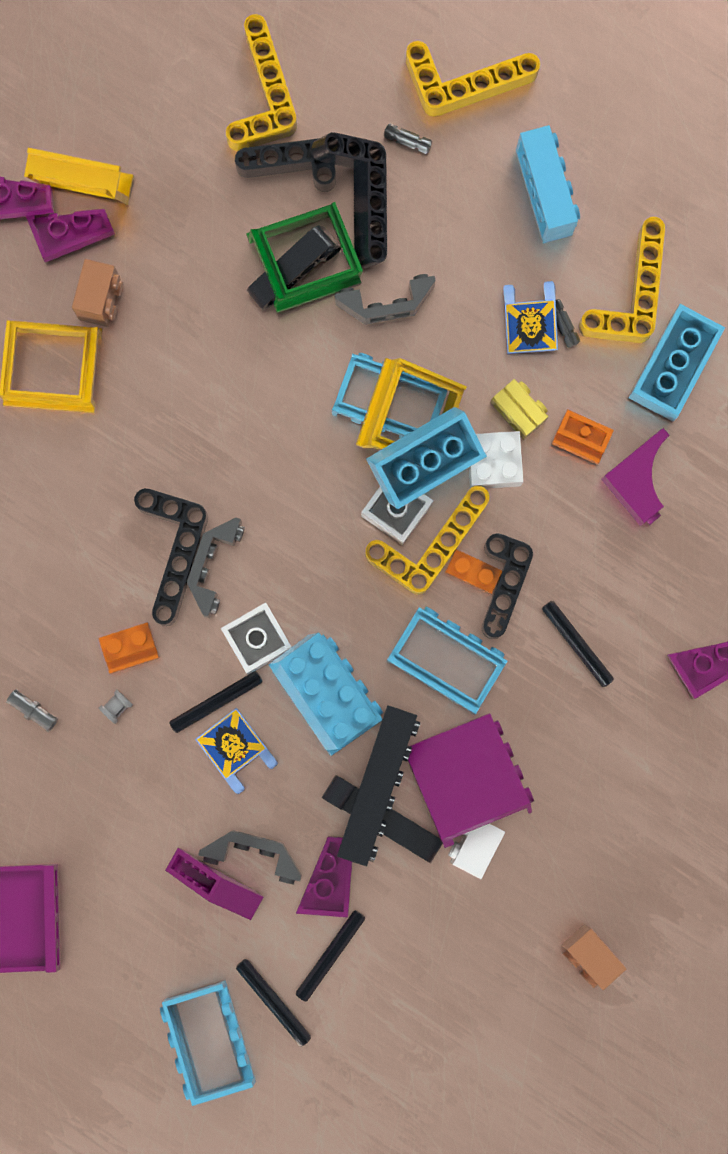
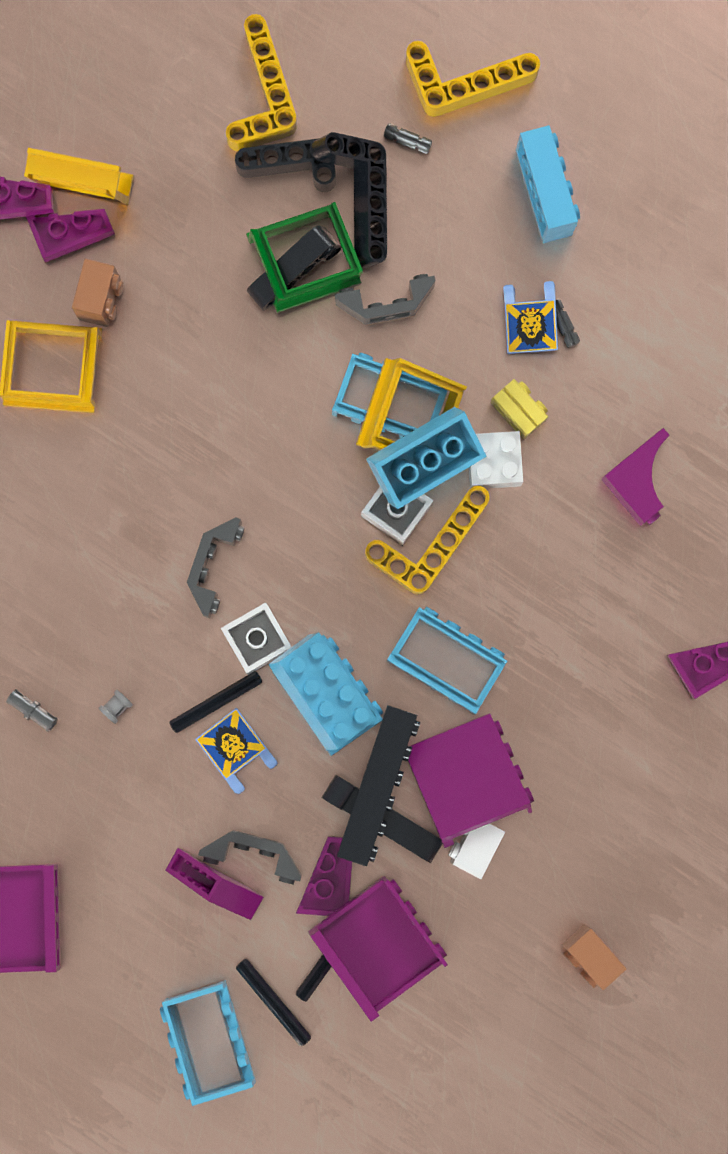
(128, 648): orange plate -> none
(178, 551): black beam -> none
(377, 946): none -> magenta panel
(473, 571): orange plate -> none
(502, 588): black beam -> none
(578, 644): black axle -> none
(582, 437): orange plate -> none
(640, 292): yellow beam -> none
(676, 362): medium azure brick -> none

